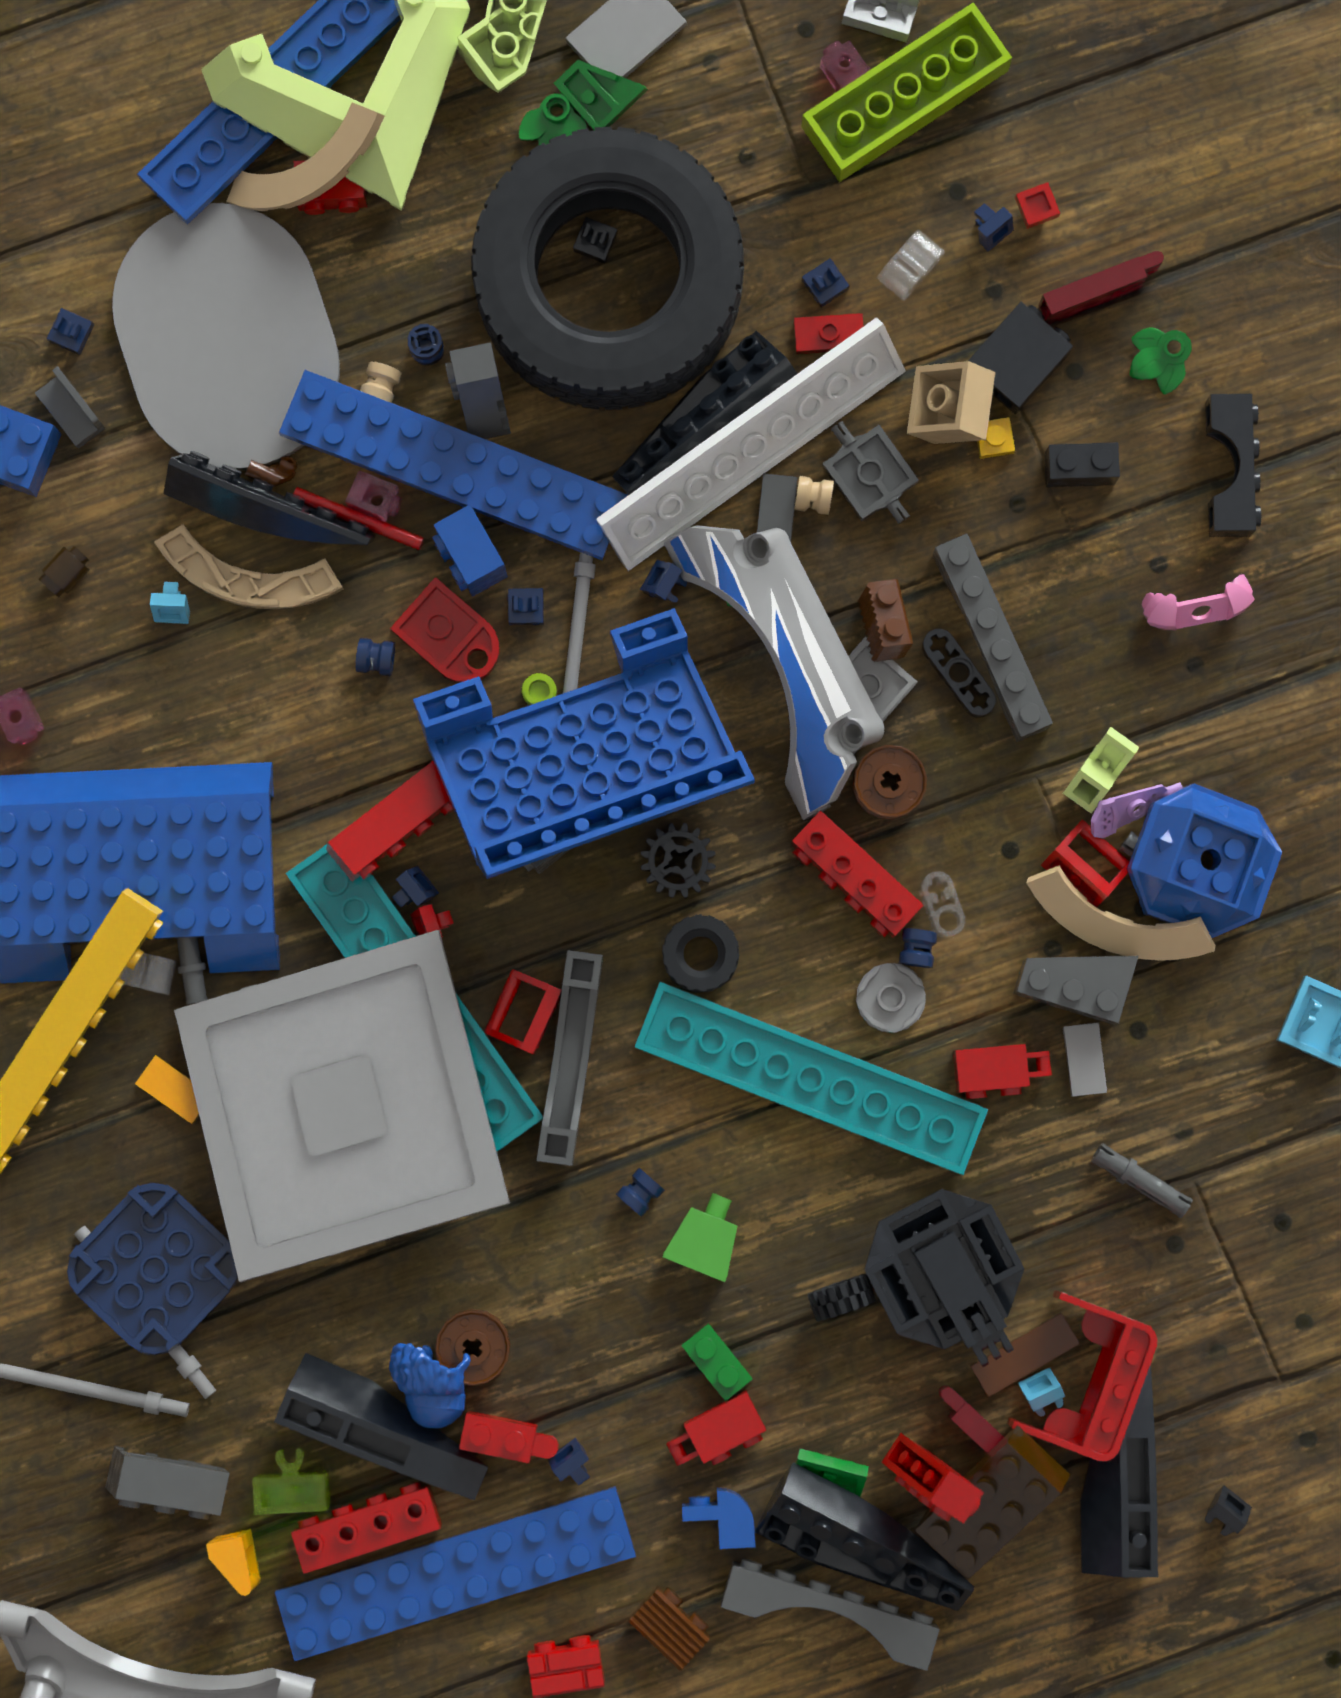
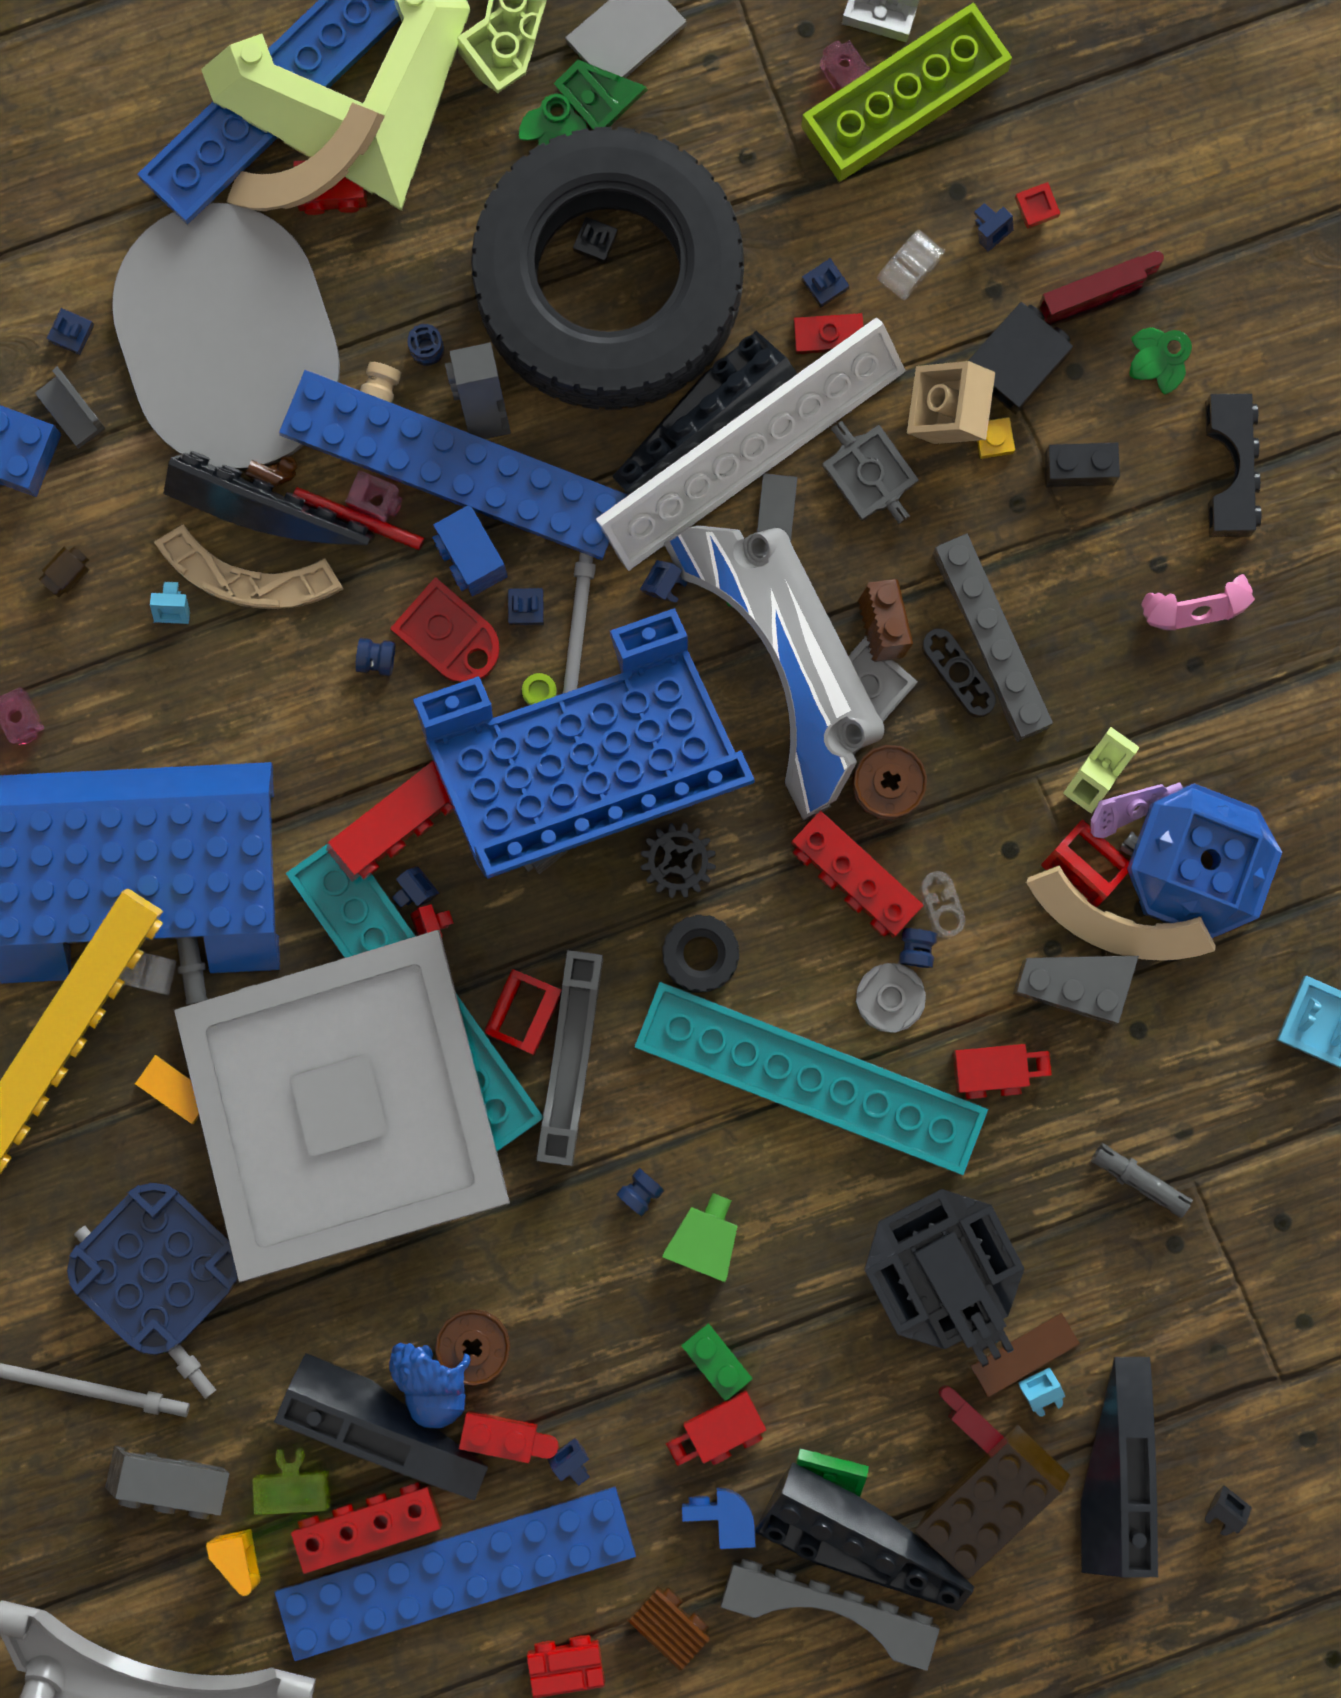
(814, 495): tan wheel -> none
(841, 1297): black tyre -> none
(932, 1480): red brick -> none
(1084, 1059): light grey tile -> none
(1112, 1389): red windscreen -> none

